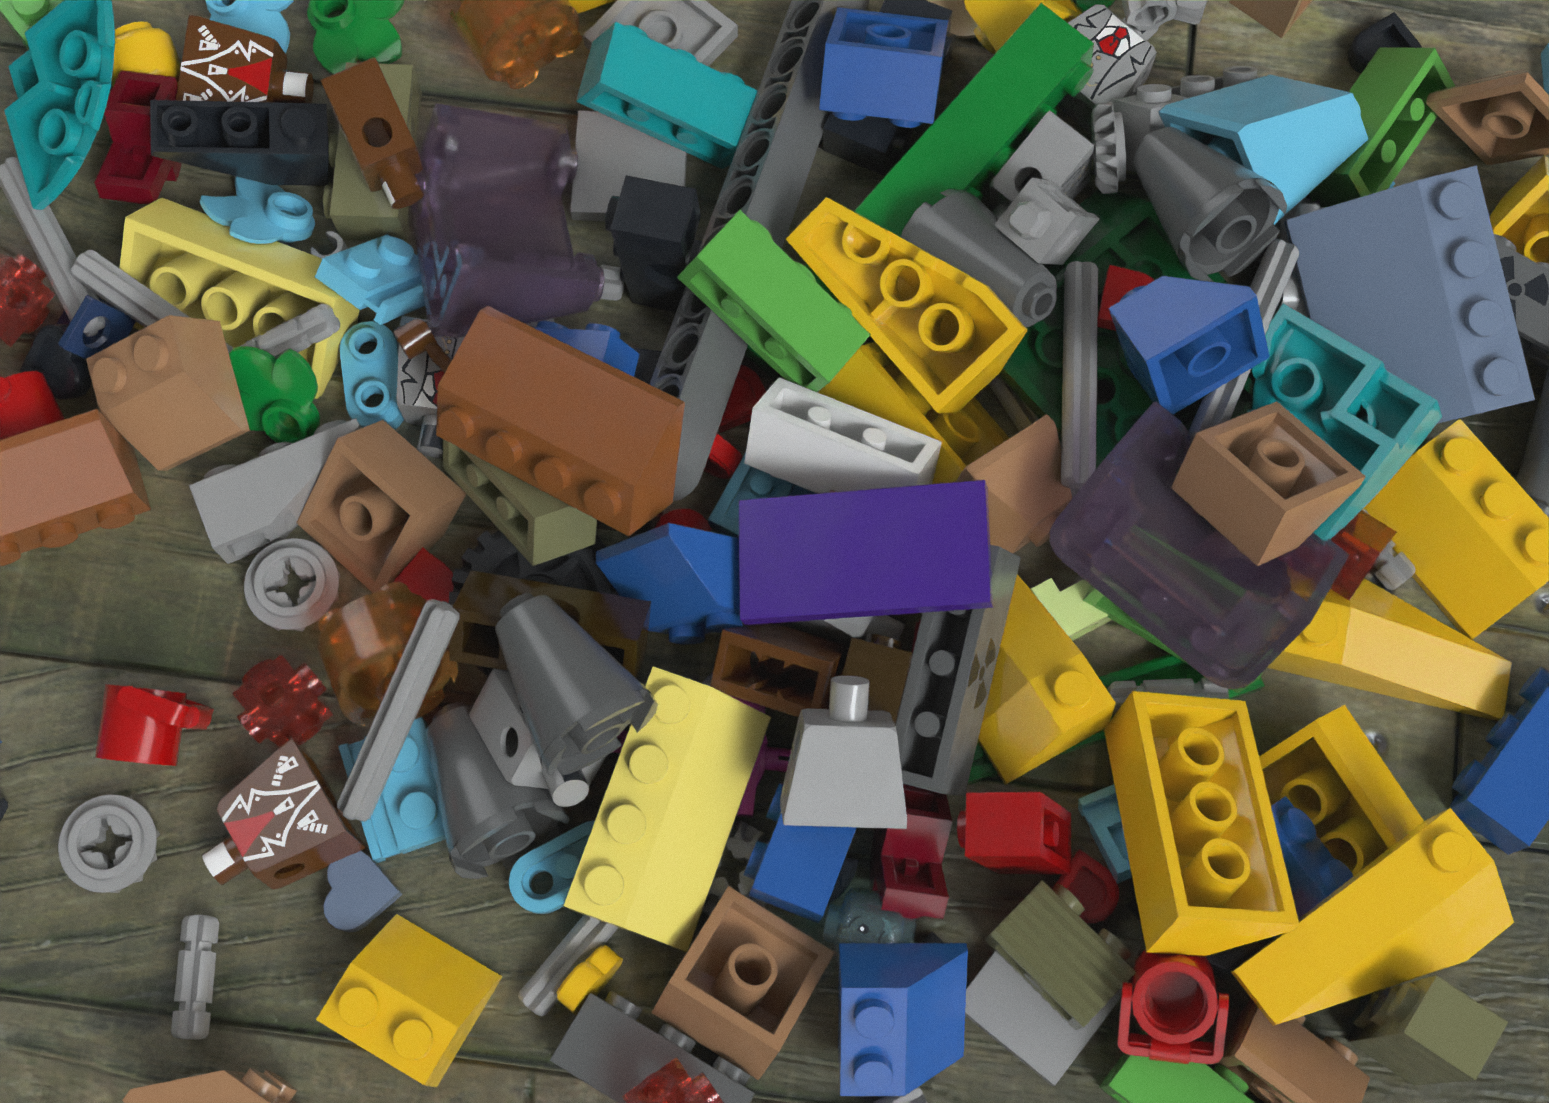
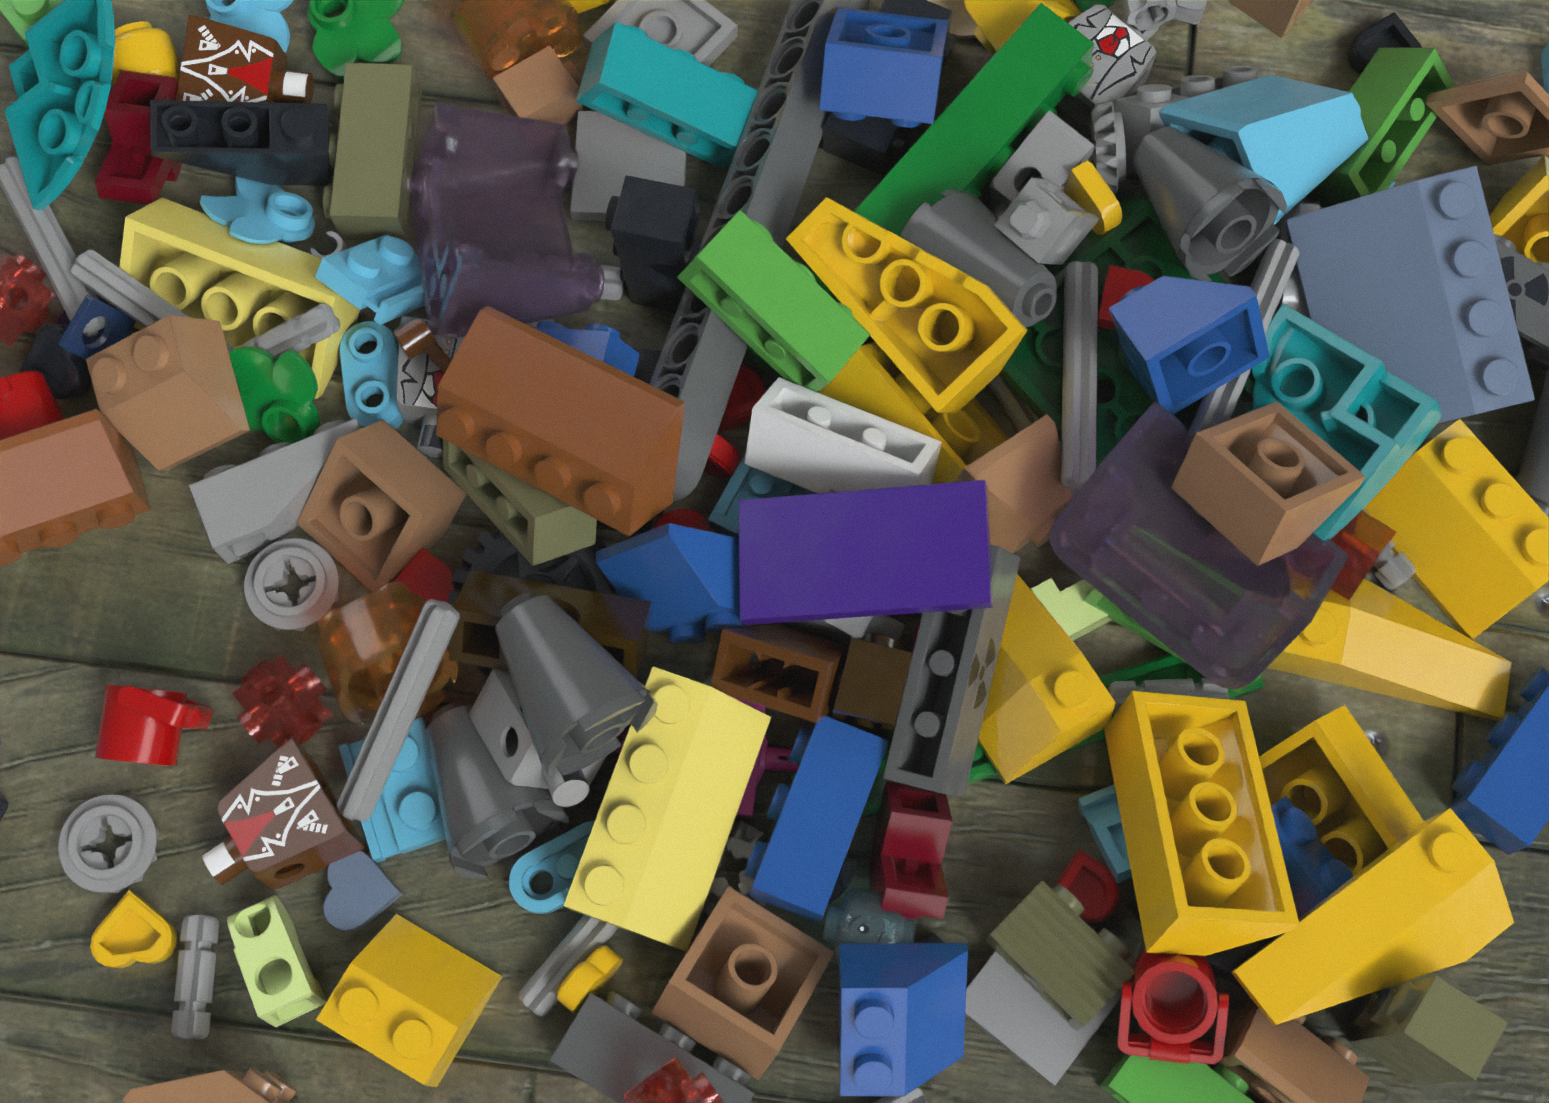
(133, 934): none -> yellow tile
(273, 962): none -> yellowish green leg
(376, 132): reddish brown torso -> none
(540, 88): none -> medium nougat brick
(845, 764): light grey torso -> none
(1016, 833): red brick -> none
(1094, 196): none -> yellow tile

